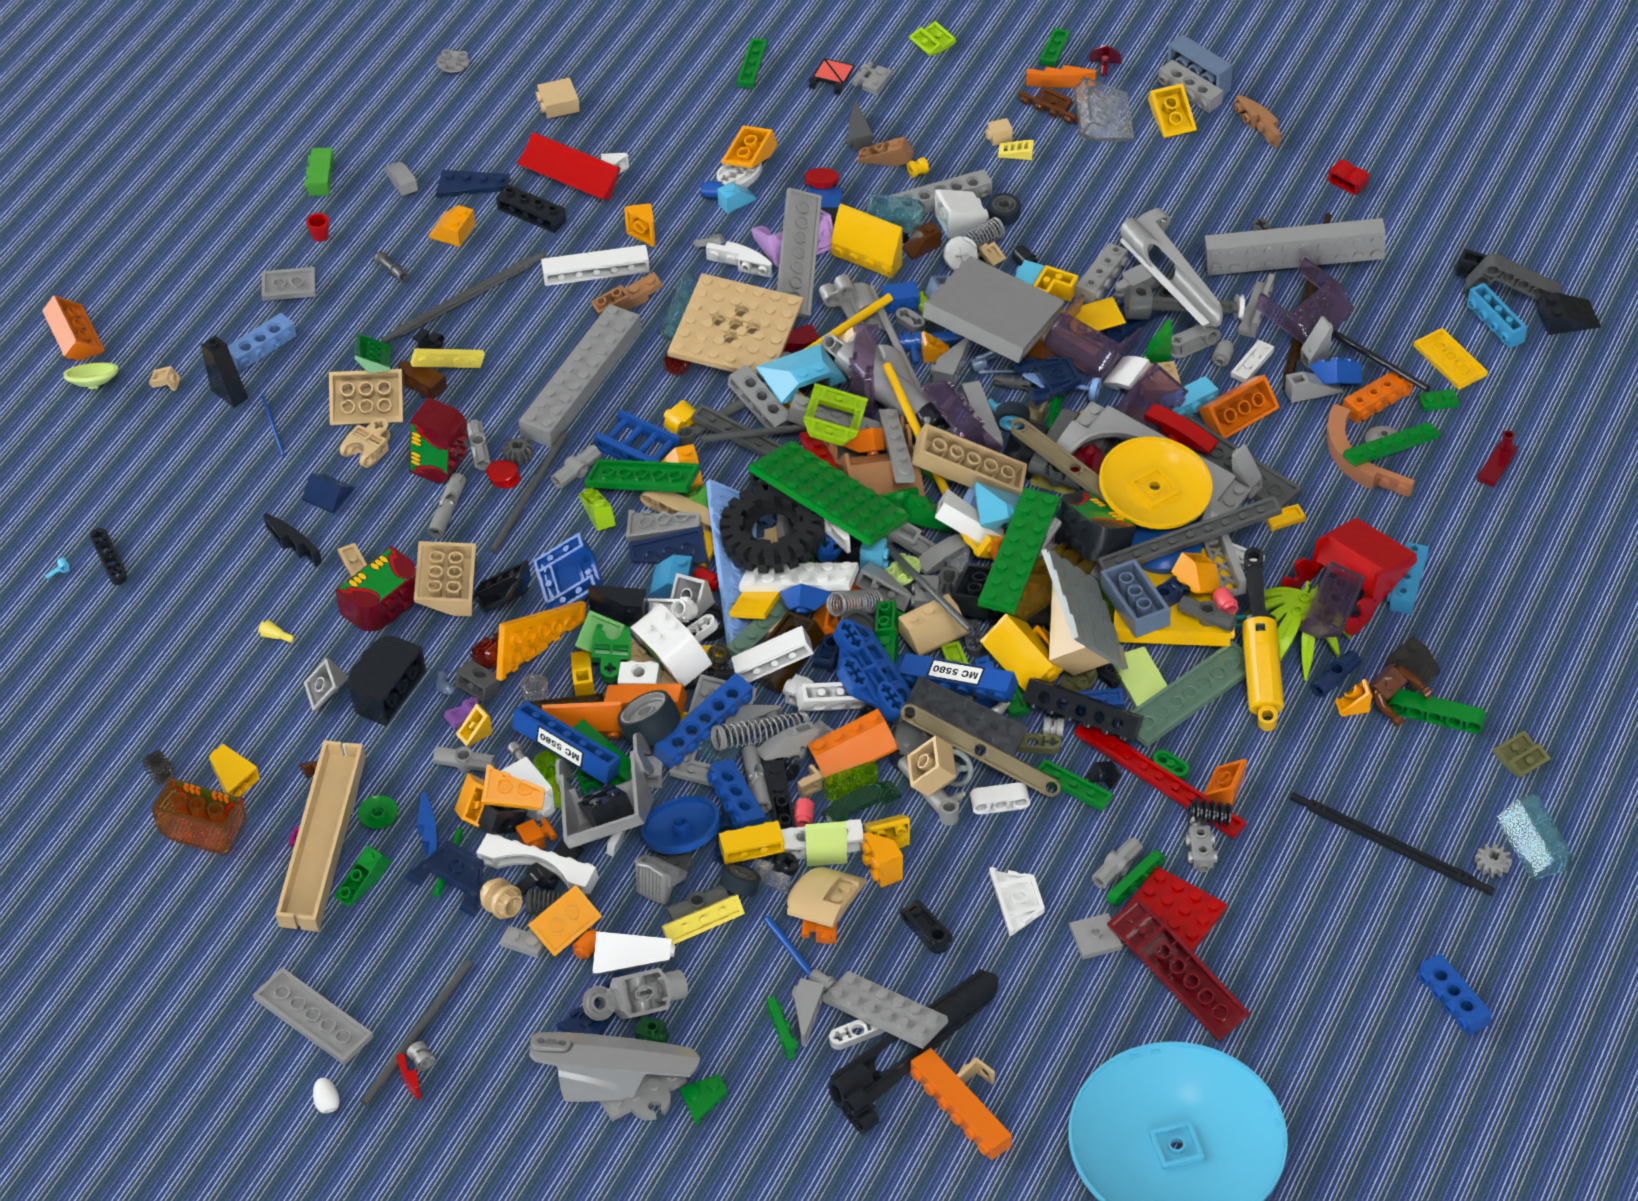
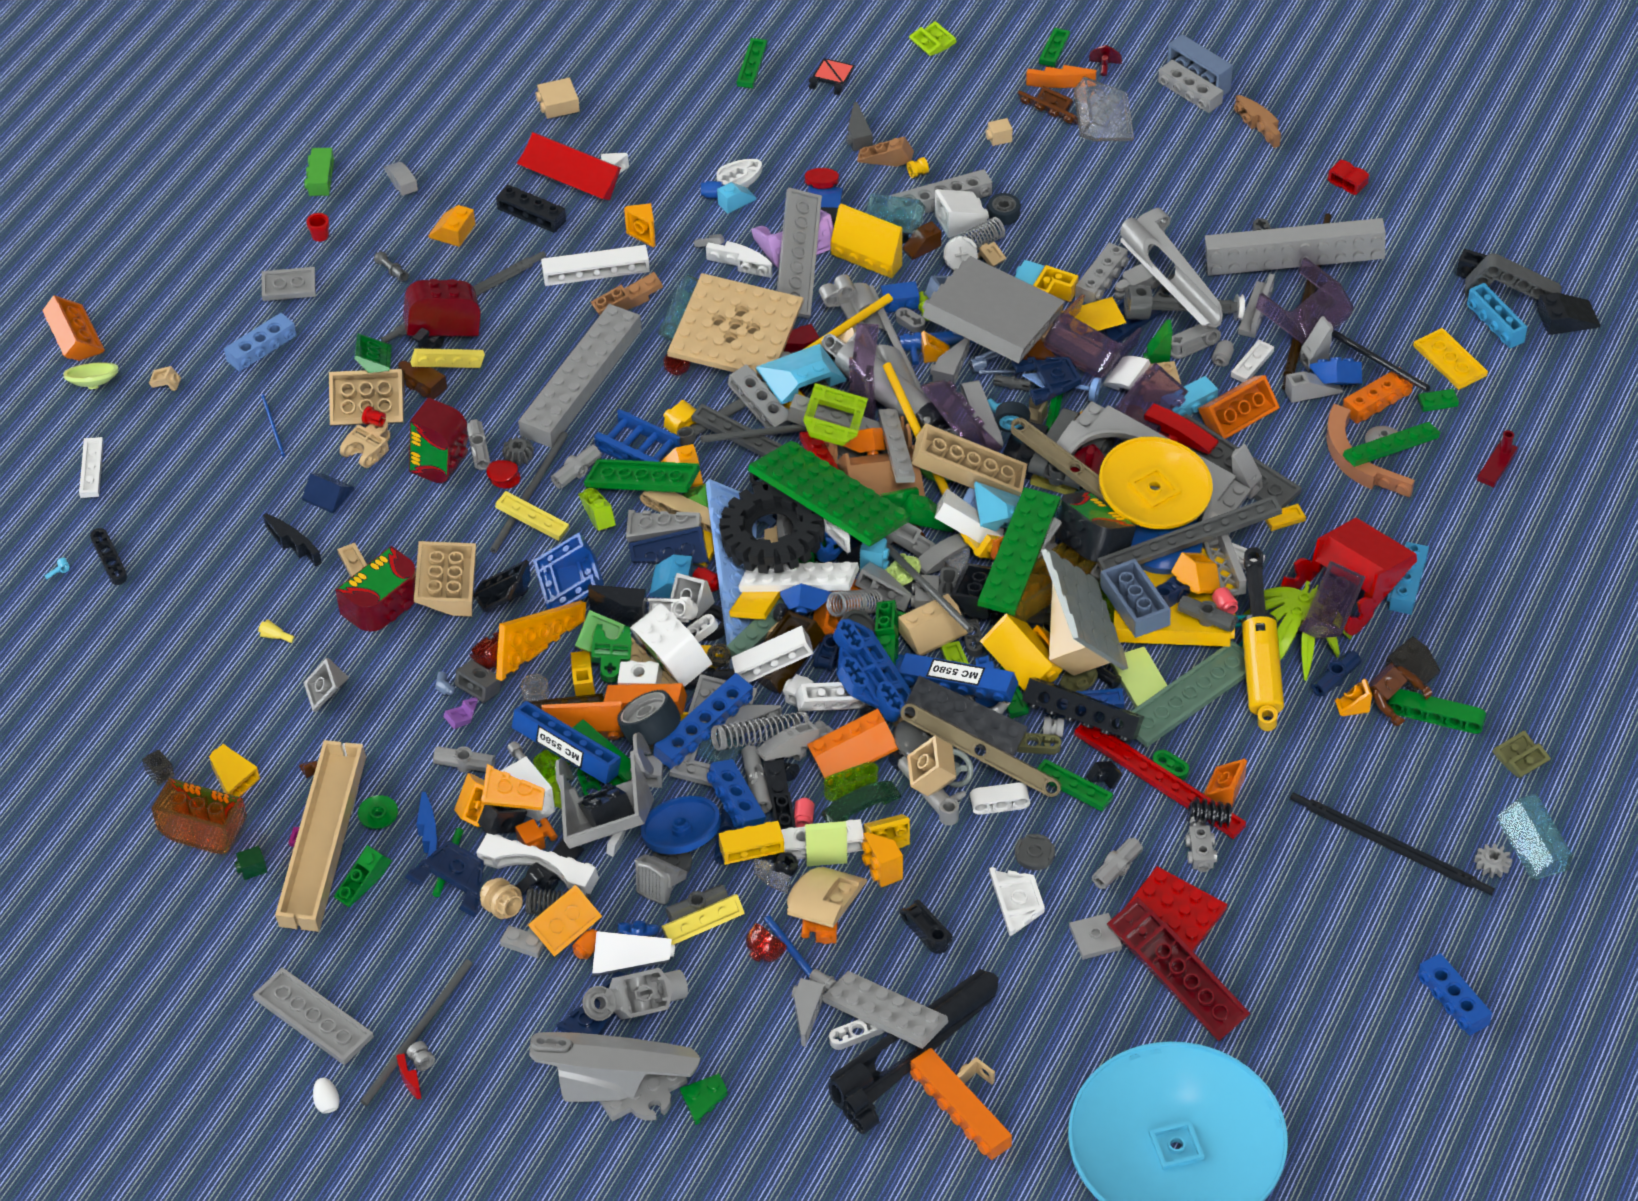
(91, 467): none -> white plate
(222, 372): black slope -> none
(250, 863): none -> dark green brick
(374, 417): none -> red bush
(385, 677): black brick -> none
(442, 308): none -> dark red brick
(447, 505): light grey piece -> none
(453, 61): light grey dish -> none
(457, 182): dark blue wing -> none
(475, 727): yellow slope -> none
(532, 515): none -> light yellow plate
(638, 928): none -> blue dish
(652, 1030): dark green brick -> none
(740, 879): black wheel -> none
(750, 147): light orange slope -> none
(764, 945): none -> clear red cylinder
(779, 611): none -> black piece
(781, 1027): green plate -> none
(811, 783): tan bracket -> none
(877, 78): light grey plate -> none
(1017, 150): light yellow slope -> none
(1022, 253): black brick -> none
(1034, 852): none -> dark grey tile
(1135, 878): green beam -> none
(1172, 110): yellow slope -> none

